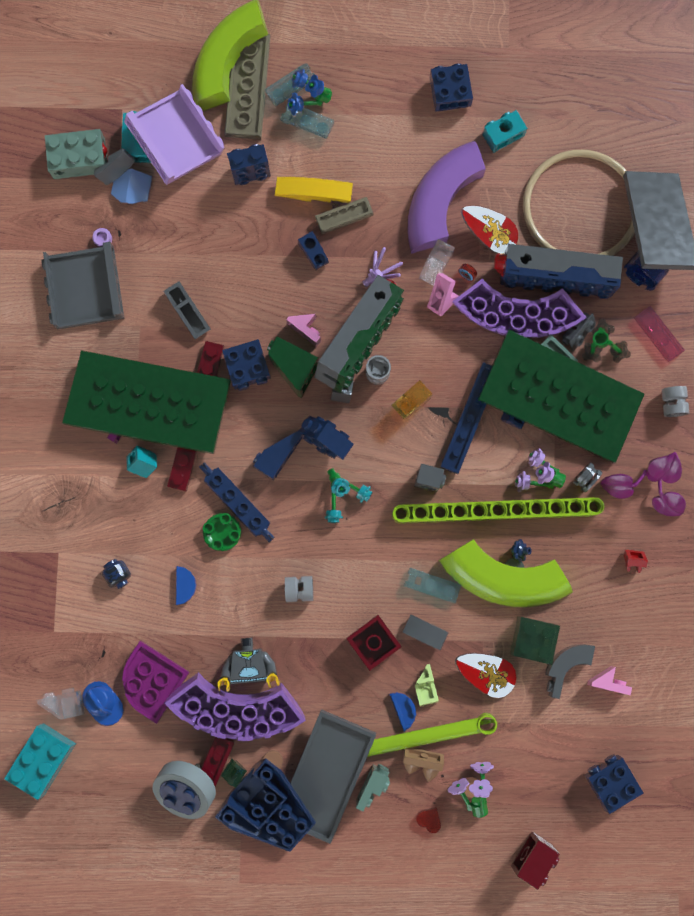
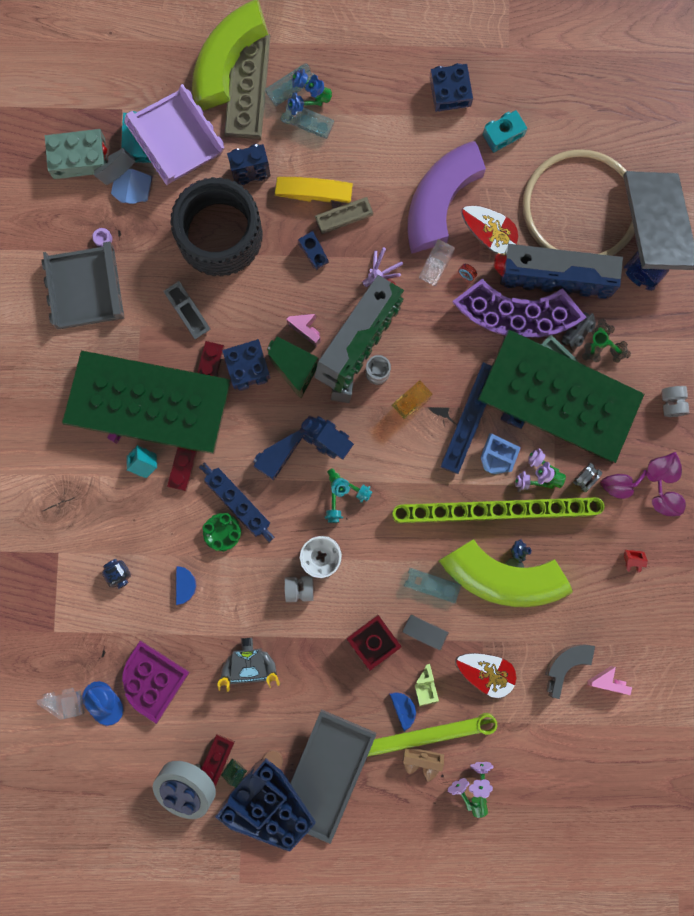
(40, 761): teal brick -> none
(208, 193): none -> black tyre
(234, 714): medium lavender brick -> none
(316, 567): none -> white wheel
(376, 782): sand green plate -> none
(430, 478): dark grey brick -> none
(430, 819): clear red tile -> none
(442, 295): bright pink slope -> none
(499, 455): none -> medium blue slope
(535, 640): clear green brick -> none
(535, 861): dark red brick -> none
(613, 783): dark blue brick -> none
(659, 334): clear pink tile -> none

